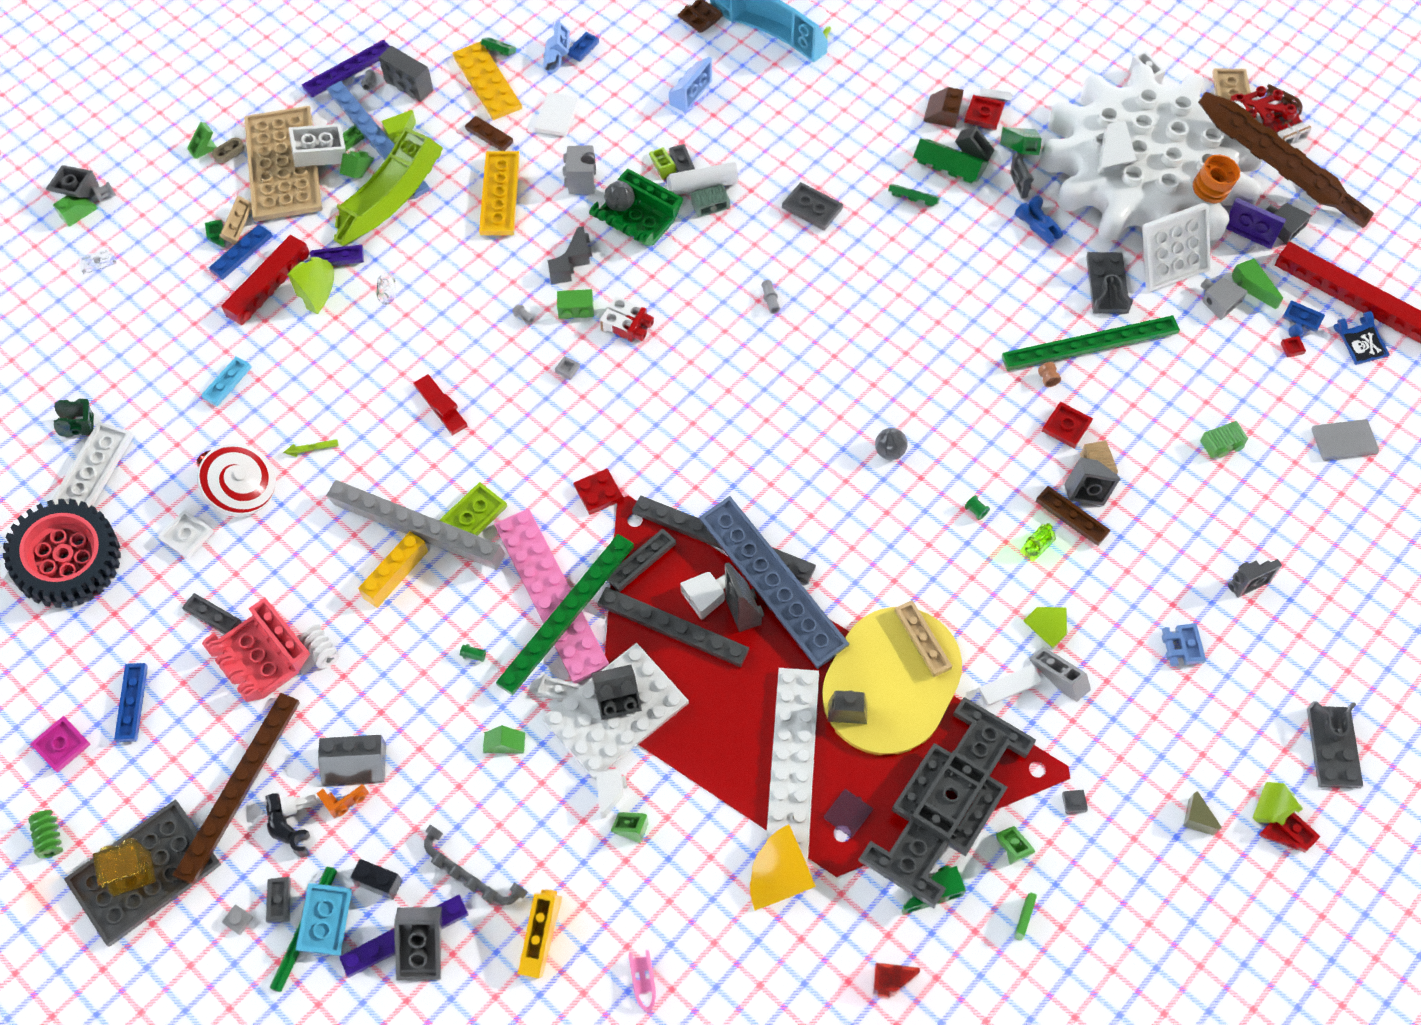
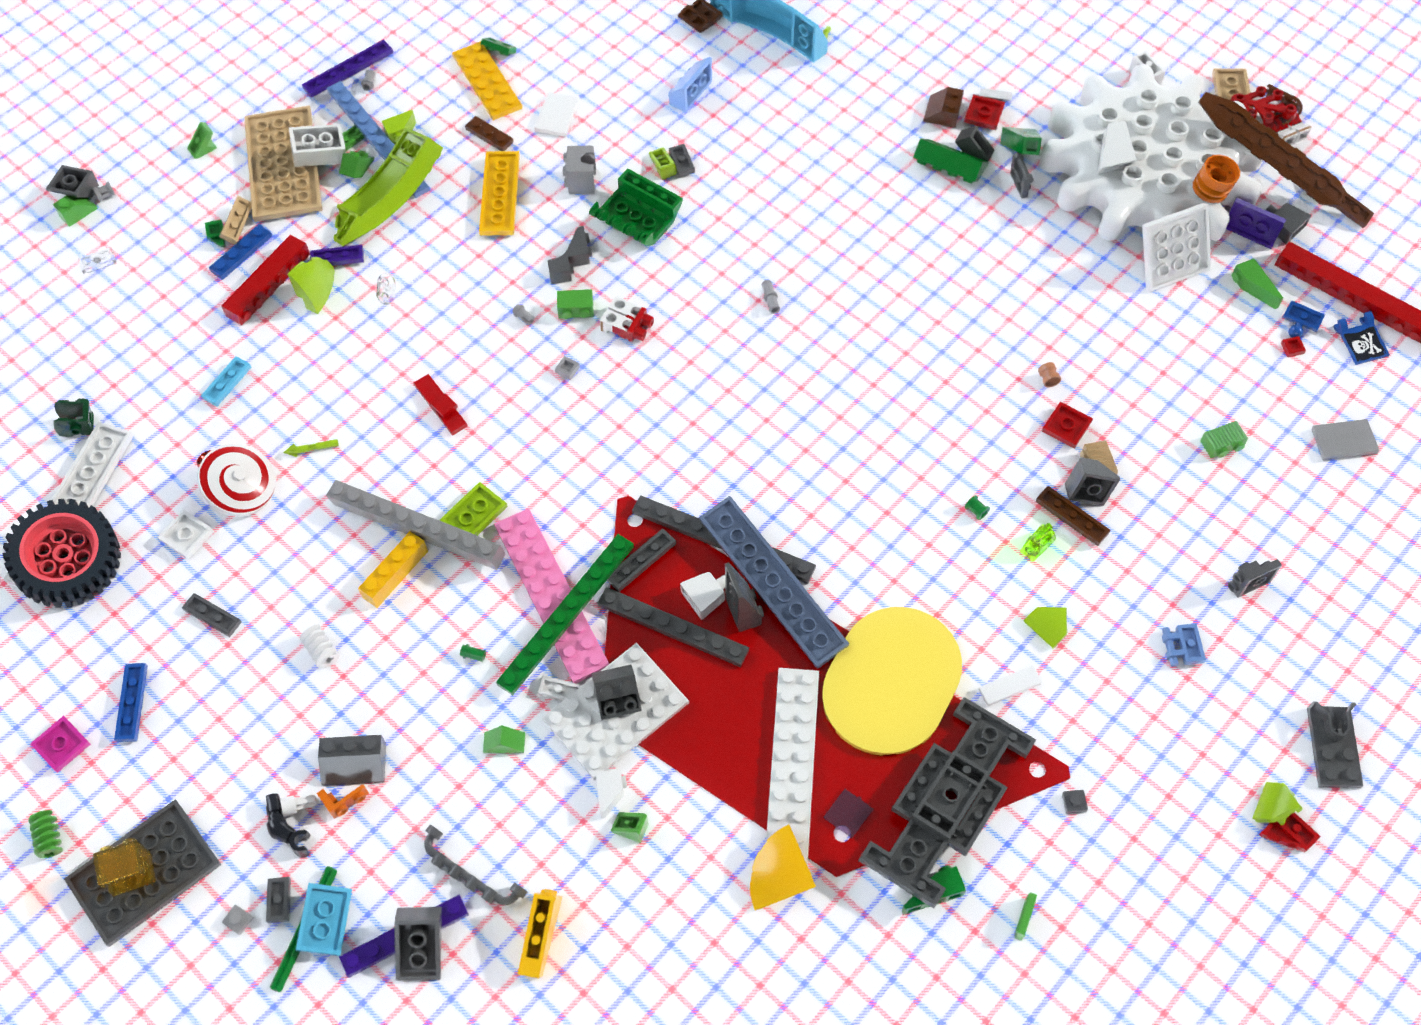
(228, 150): dark tan plate -> none
(236, 789): reddish brown plate -> none
(258, 652): coral slope -> none
(376, 879): black piece -> none
(406, 73): dark grey brick -> none
(556, 48): light blue plate -> none
(583, 46): blue plate -> none
(598, 491): red plate -> none
(619, 196): dark grey piece -> none
(643, 985): bright pink piece -> none
(702, 178): white brick -> none
(710, 200): sand green brick -> none
(812, 206): dark grey plate -> none
(847, 707): dark grey torso -> none
(891, 444): dark grey piece -> none
(892, 979): clear red slope -> none
(914, 195): green plate -> none
(923, 638): tan plate -> none
(1014, 844): bright green slope -> none
(1045, 226): blue piece -> none
(1063, 674): light grey slope -> none
(1090, 343): green plate -> none
(1108, 283): dark grey plate -> none
(1200, 817): olive slope -> none
(1222, 296): light grey torso -> none

